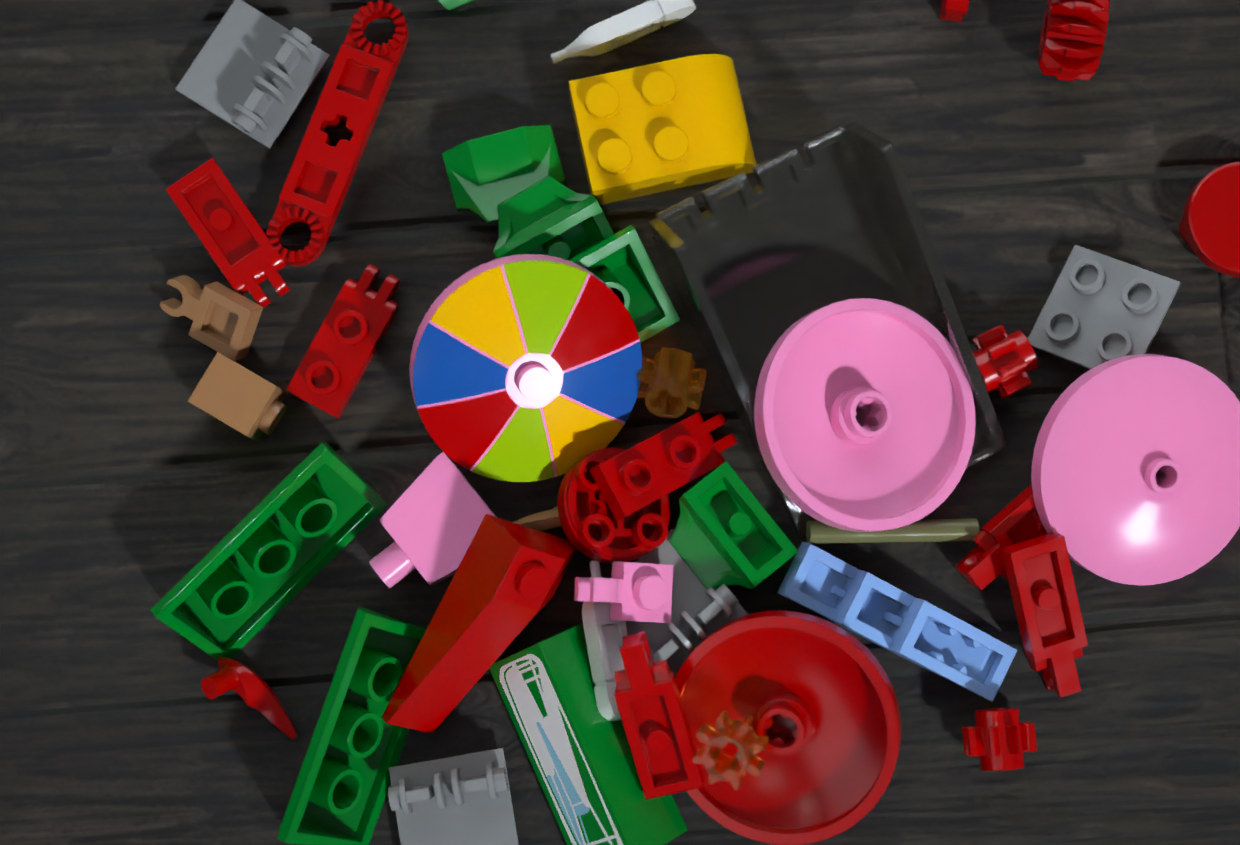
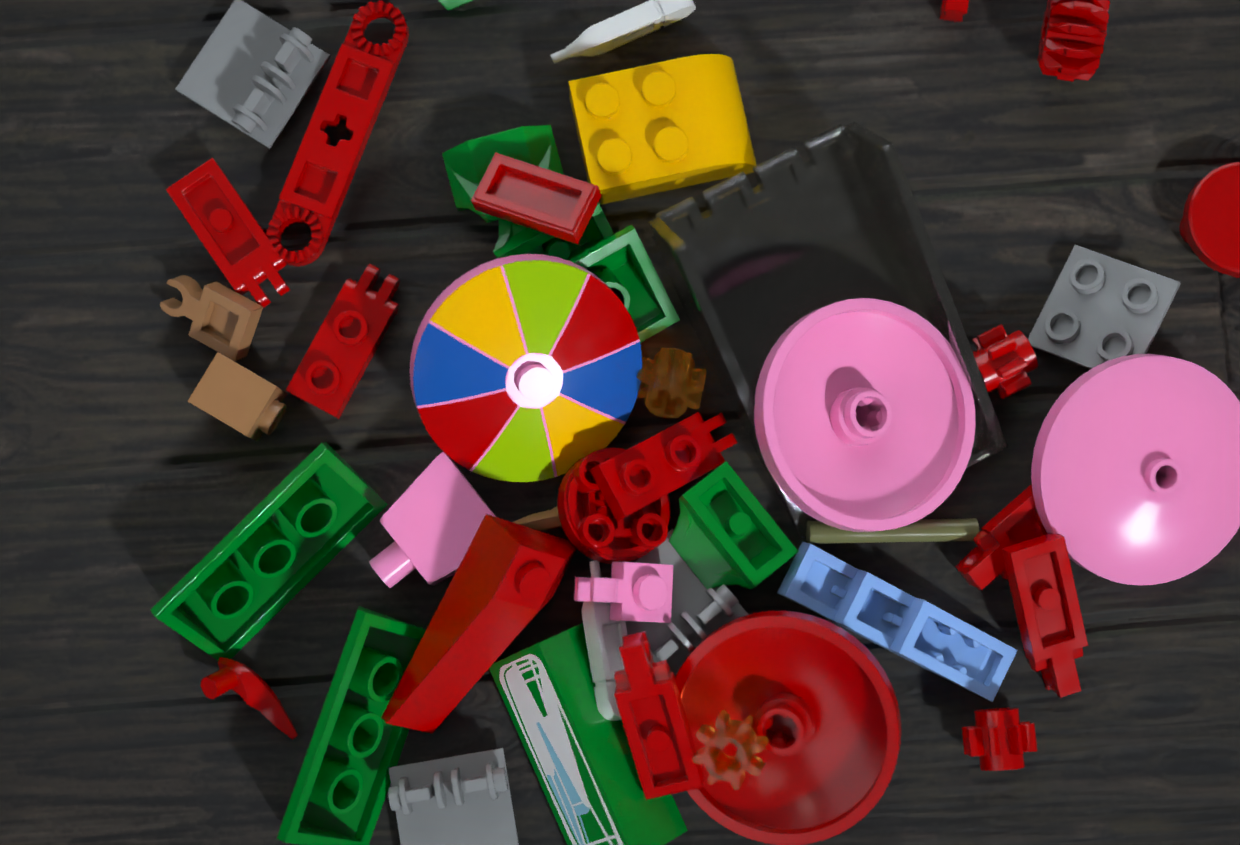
(536, 198): none -> red tile

